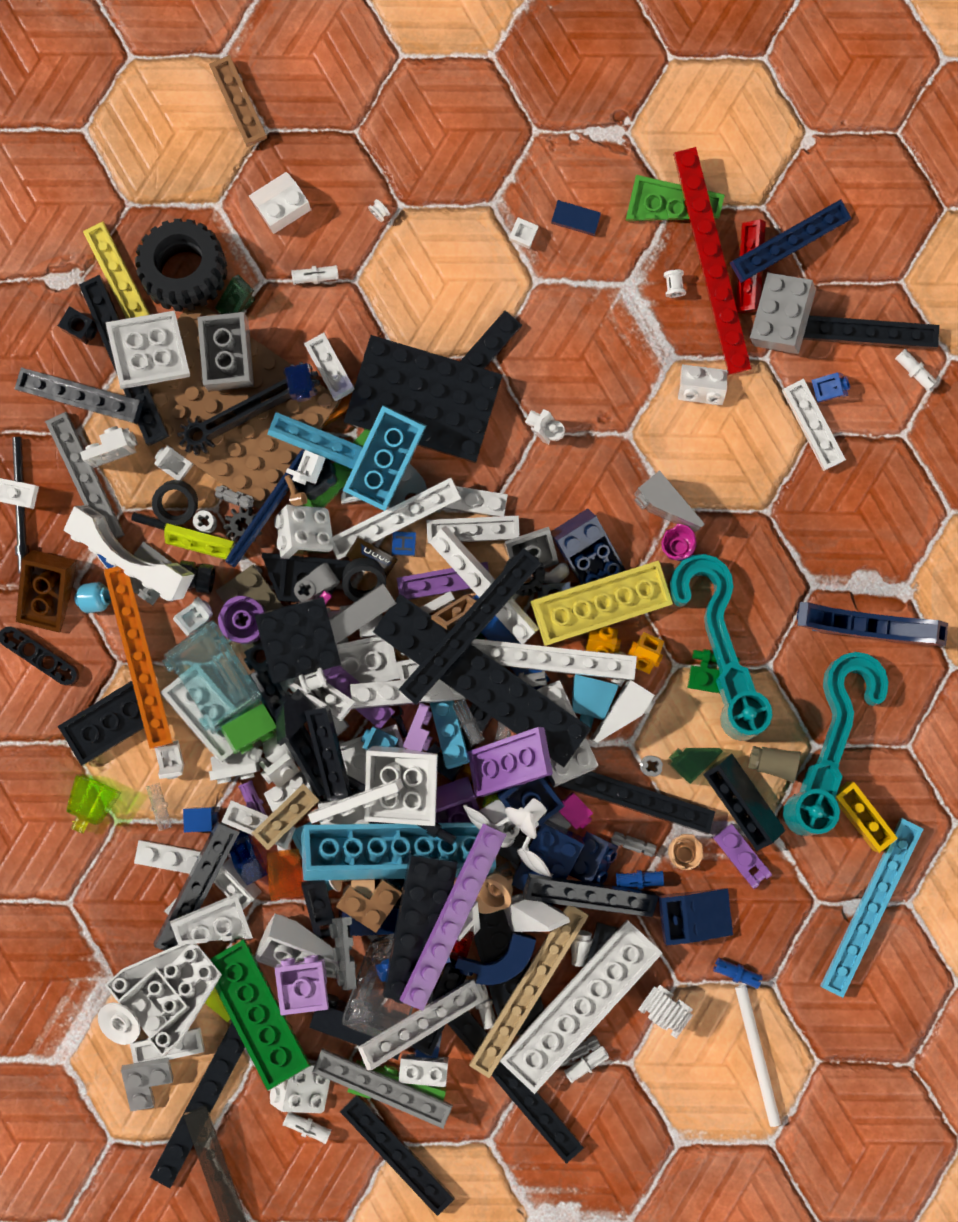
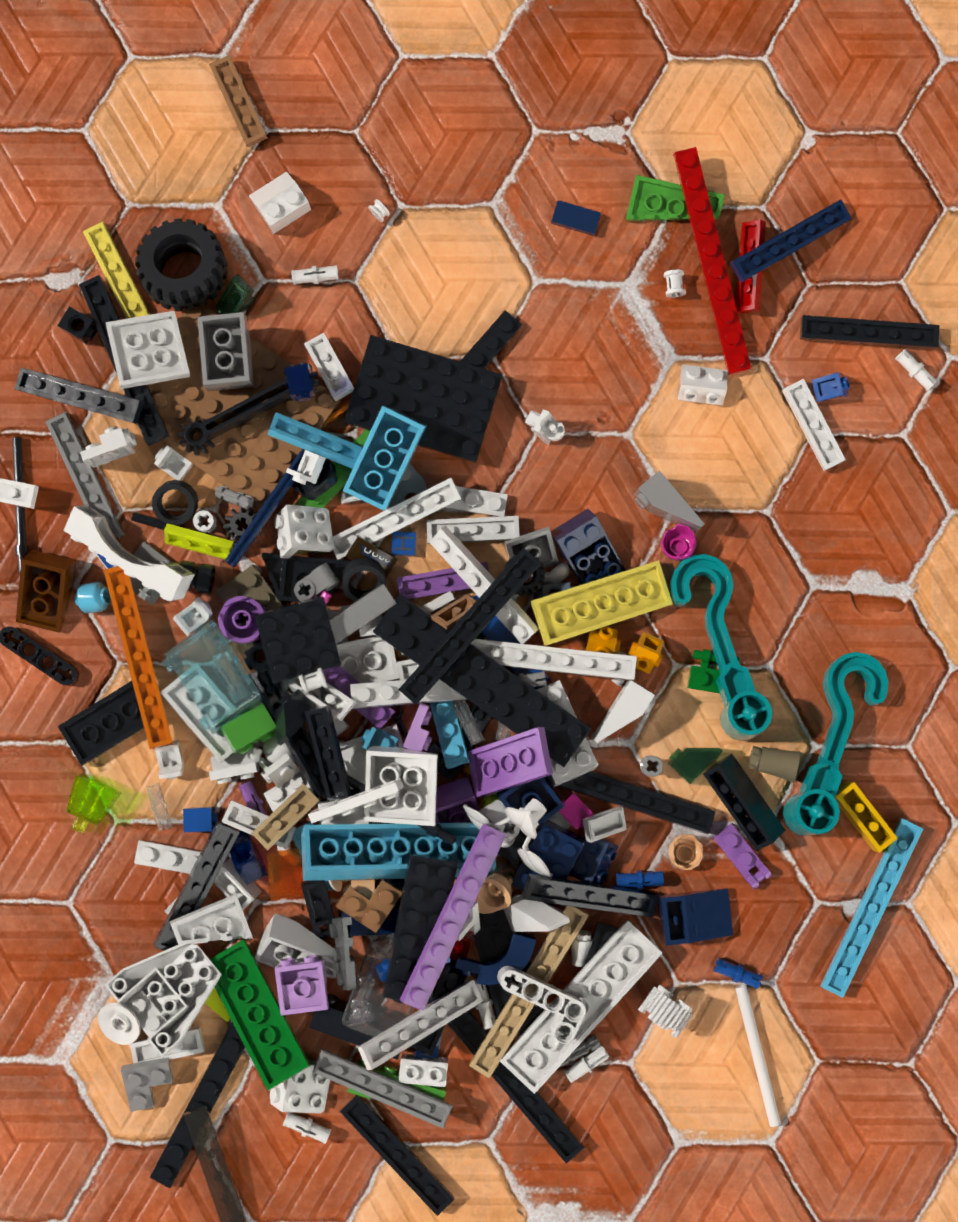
(296, 498): medium nougat hand -> none
(523, 233): white plate -> none
(539, 998): none -> white beam
(592, 698): medium azure torso -> none
(604, 824): none -> white tile
(633, 844): light grey axle -> none
(783, 313): light grey brick -> none
(872, 626): dark blue arch -> none

